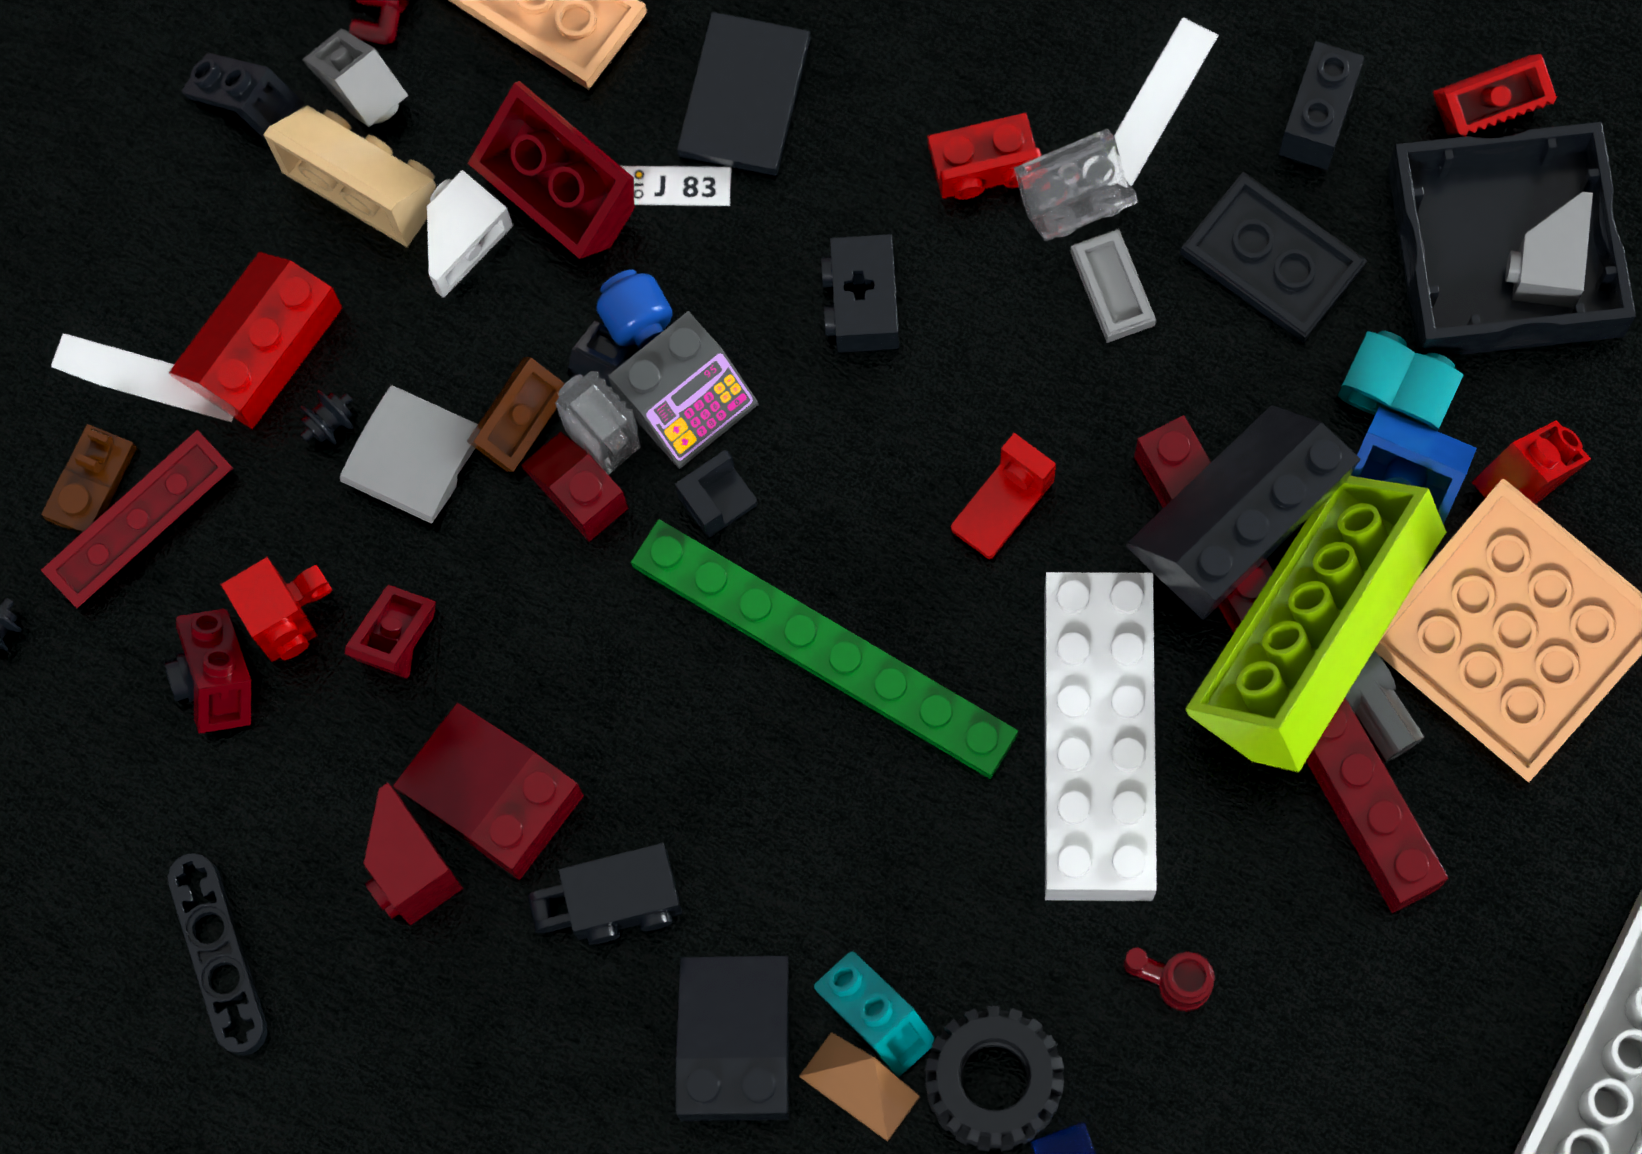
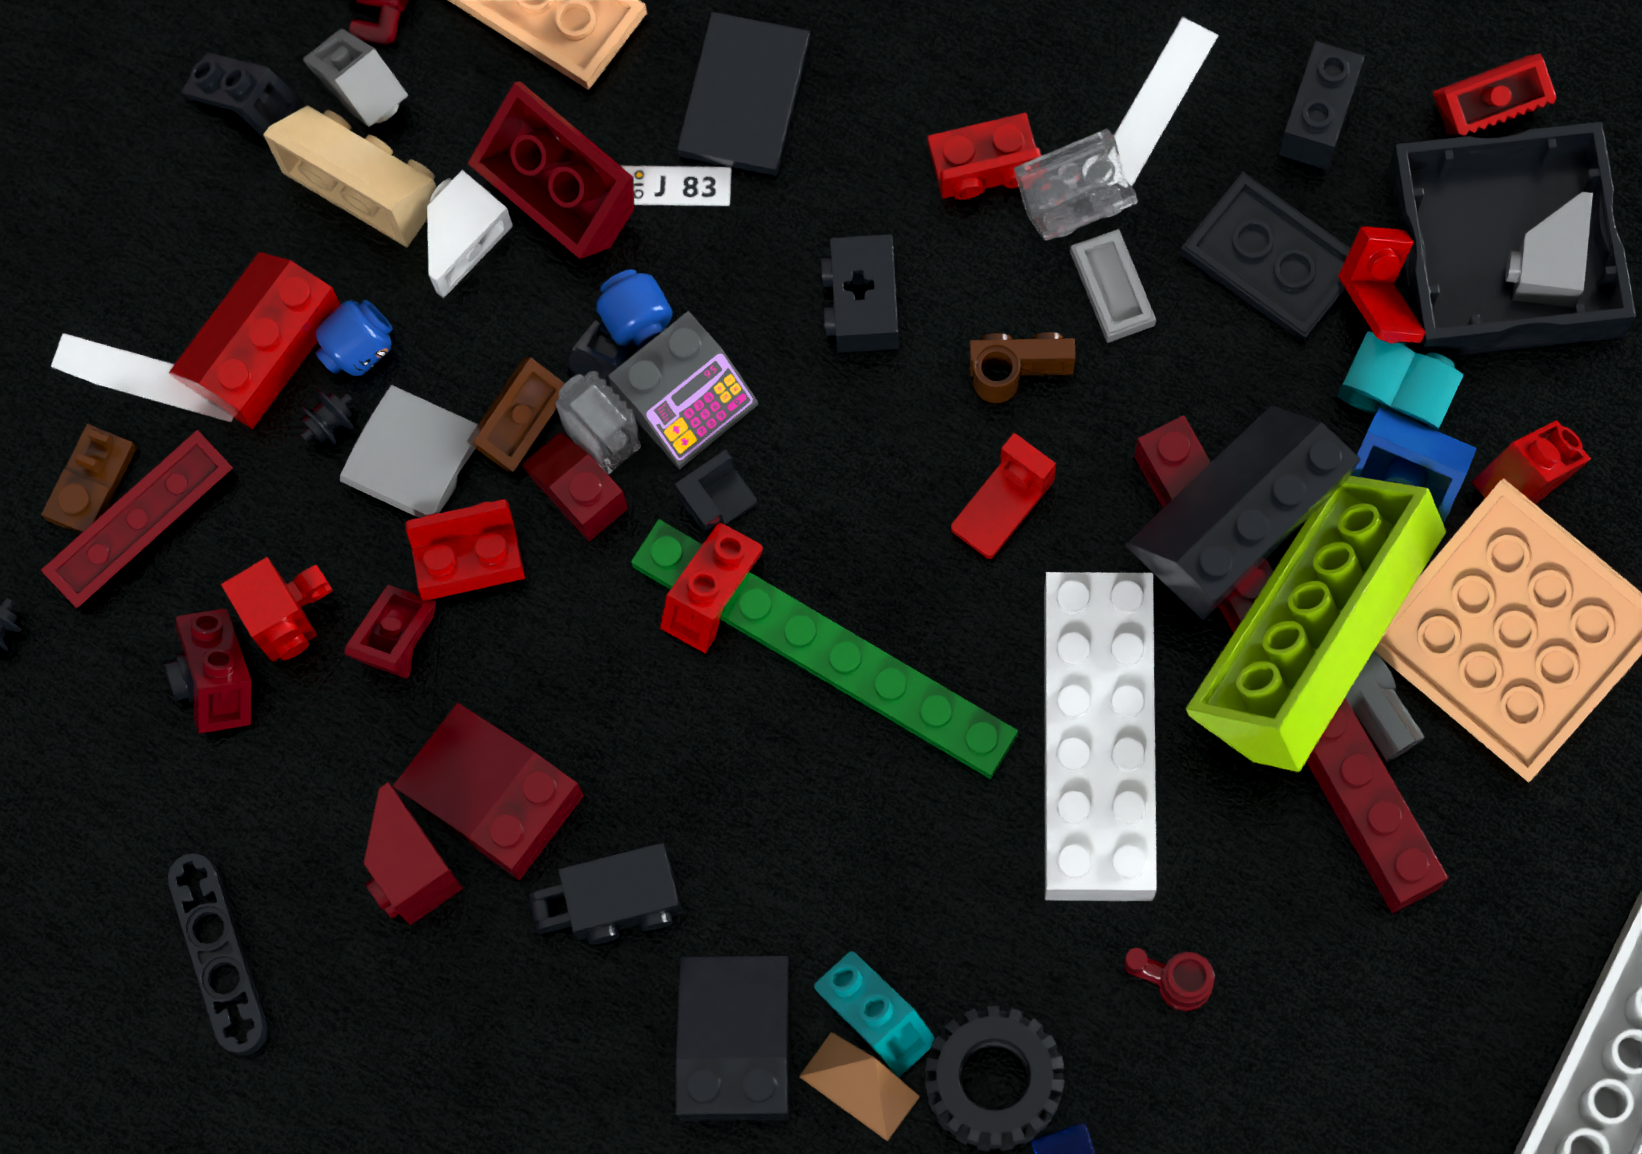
(353, 338): none -> blue head
(465, 549): none -> red bracket
(707, 585): none -> red bracket
(1041, 355): none -> reddish brown plate
(1370, 281): none -> red bracket

